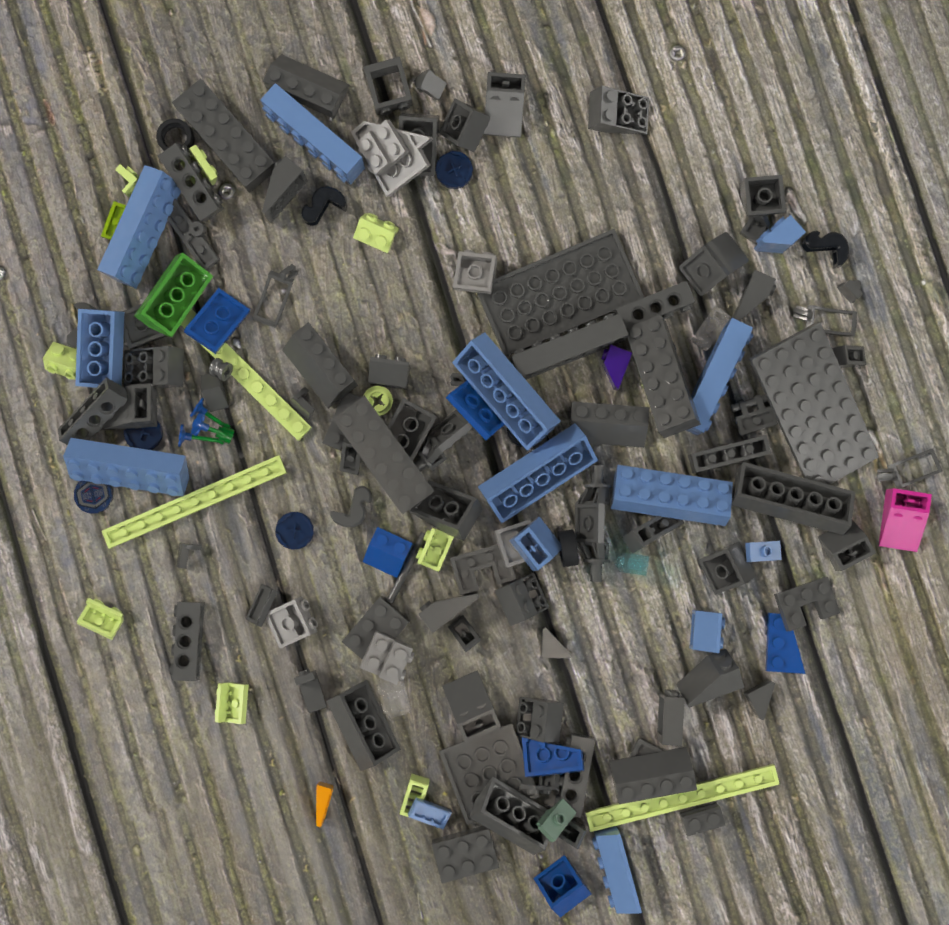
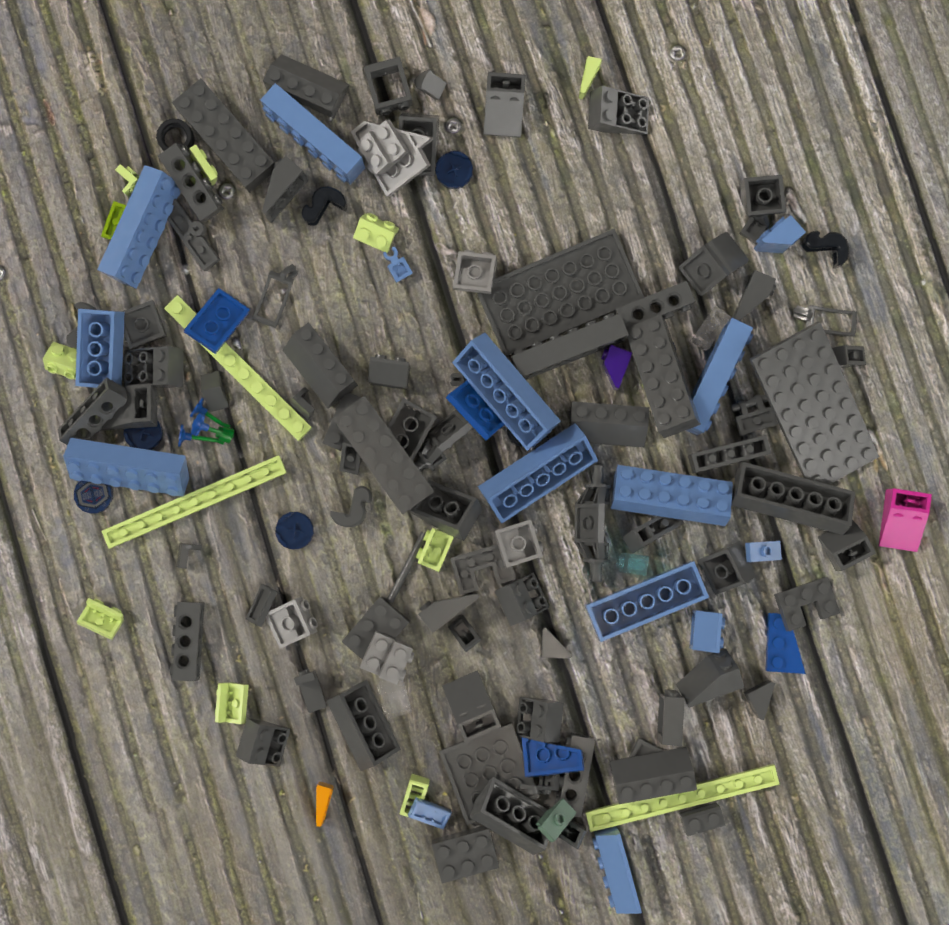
(173, 295): bright green slope -> none
(220, 369): dark grey wheel -> none
(262, 743): none -> dark grey slope
(387, 399): yellowish green gear -> none
(387, 552): blue slope -> none
(398, 268): none -> medium blue plate
(464, 125): dark grey slope -> none
(536, 544): medium blue slope -> none
(562, 886): blue slope -> none
(569, 548): black tyre -> none
(591, 68): none -> yellowish green slope
(646, 601): none -> medium blue brick
(850, 290): dark grey tile -> none
(894, 476): dark grey sword -> none

